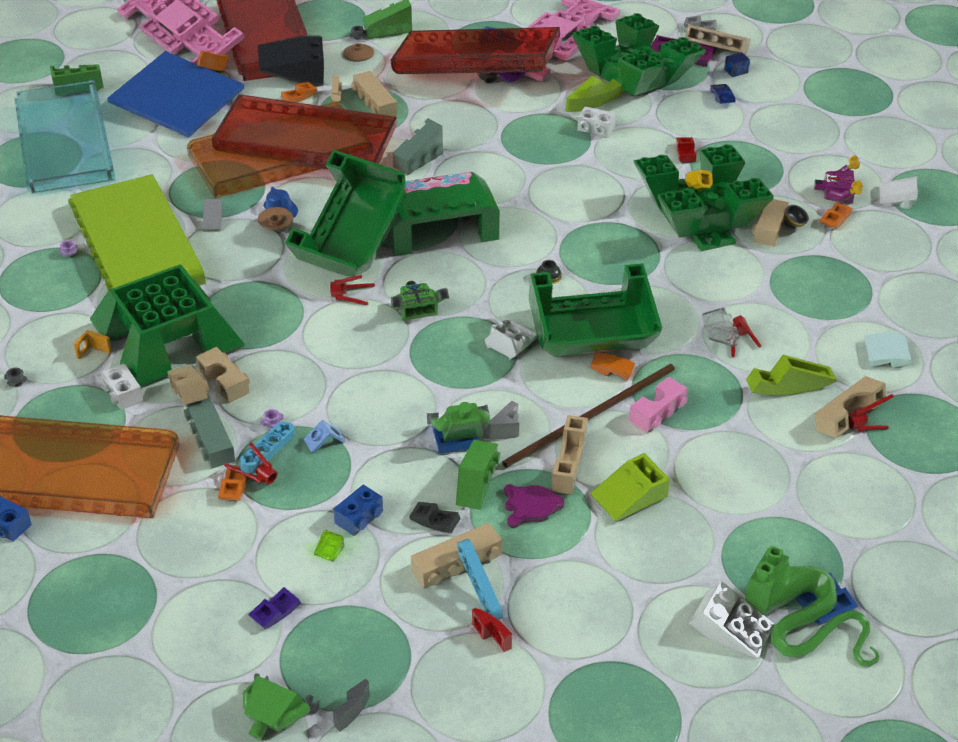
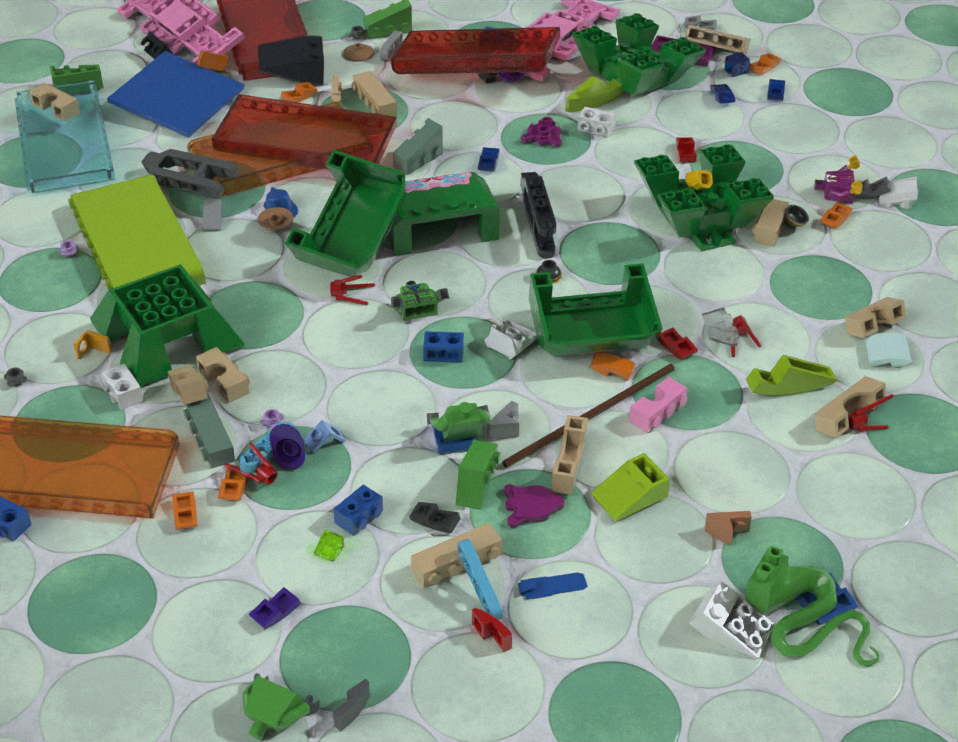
(47, 96): none -> tan arch
(155, 46): none -> black hinge
(184, 510): none -> orange slope
(199, 183): none -> dark grey piece
(287, 446): none -> dark purple piece
(391, 45): none -> light grey beam
(443, 346): none -> blue brick
(489, 159): none -> clear blue slope
(539, 213): none -> black piece
(544, 133): none -> magenta tile
(552, 585): none -> blue piece
(676, 344): none -> red slope
(724, 524): none -> nougat slope
(765, 63): none -> orange slope
(776, 90): none -> clear blue slope
(865, 321): none -> tan arch
(874, 189): none -> dark grey slope

